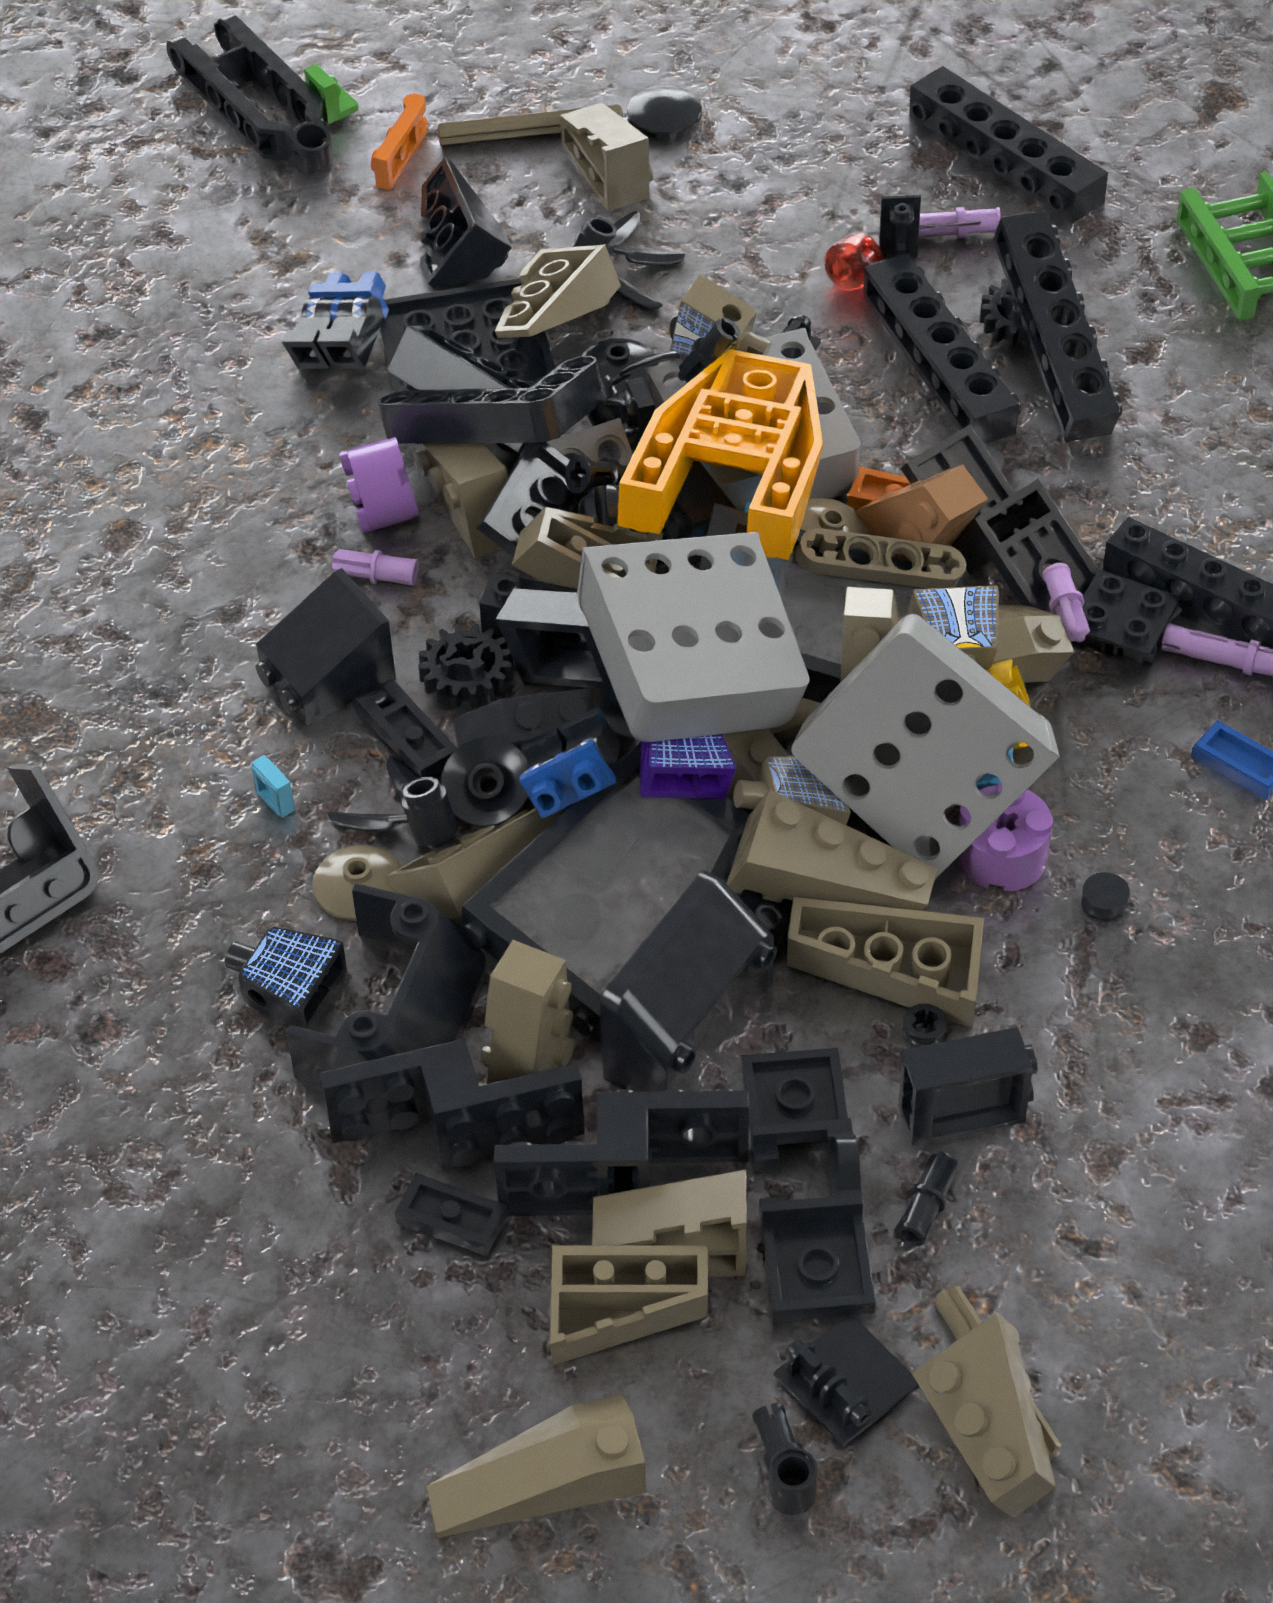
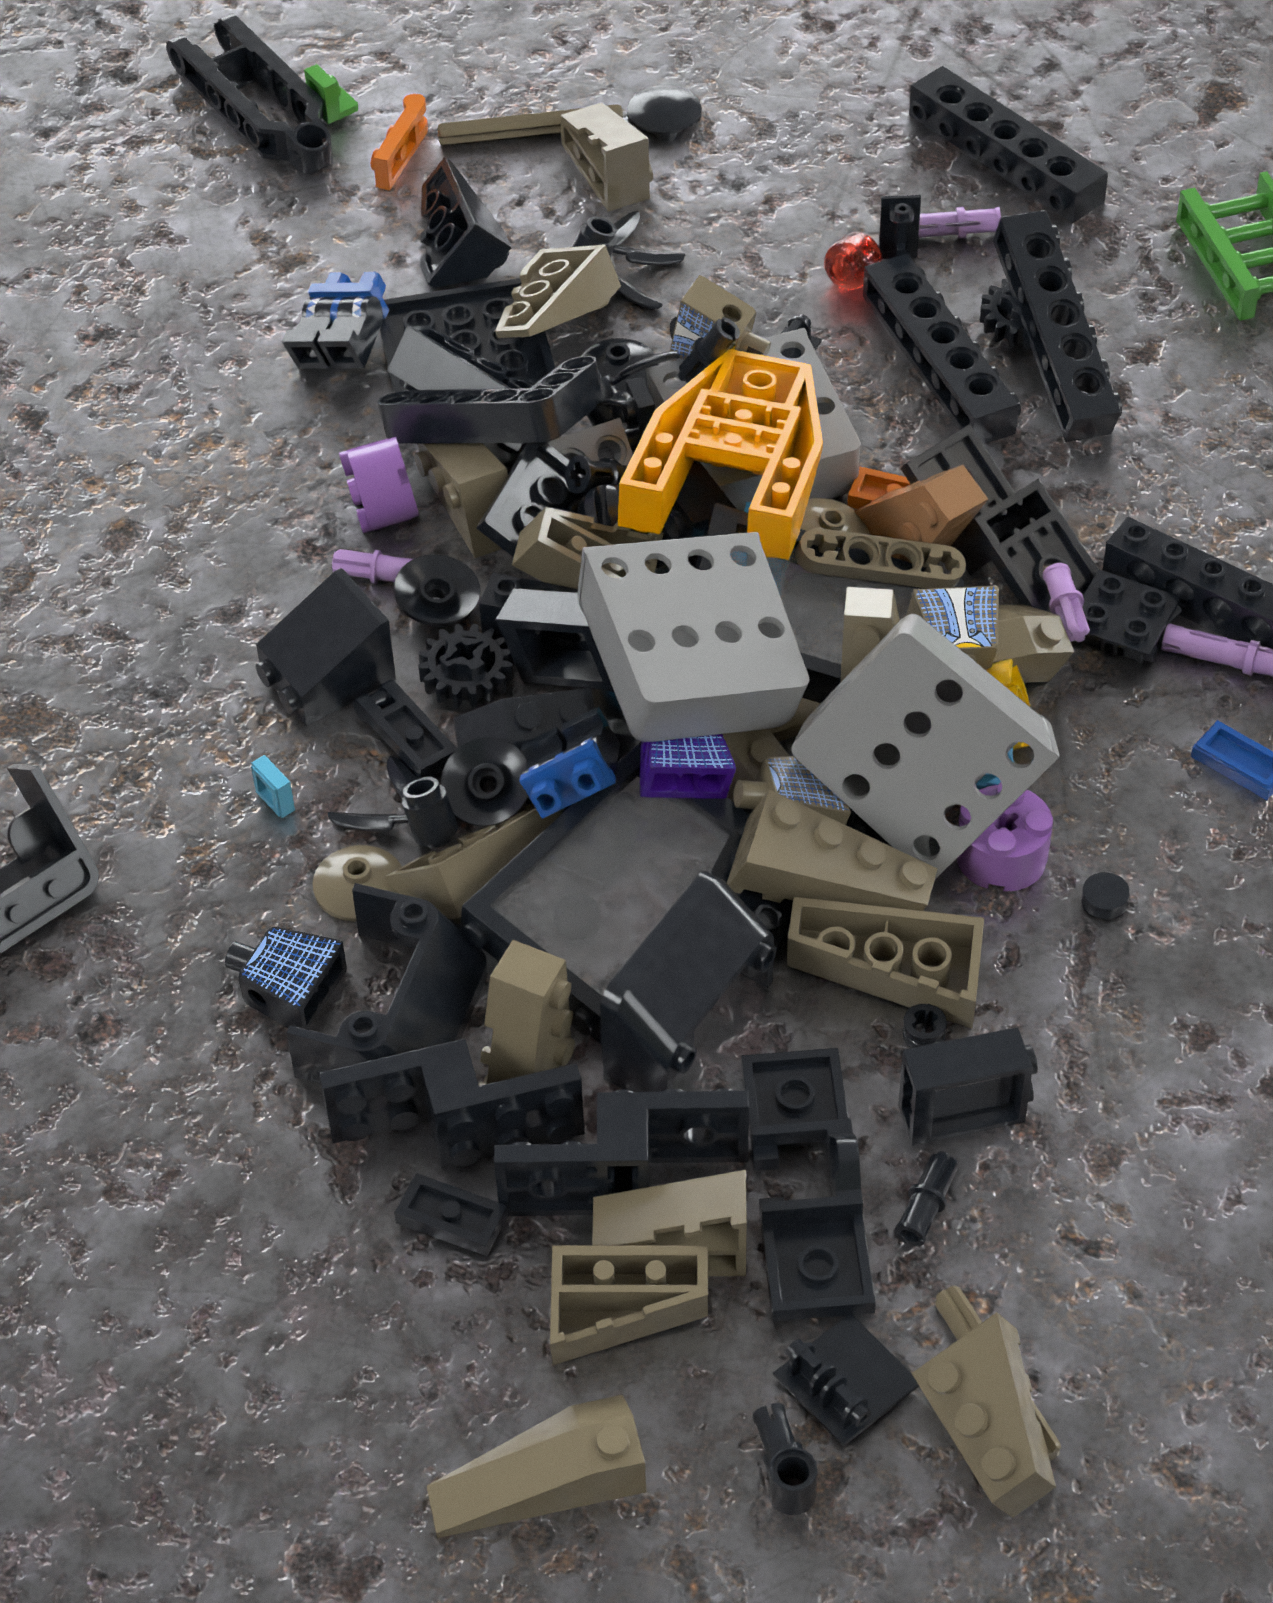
(439, 578): none -> black dish

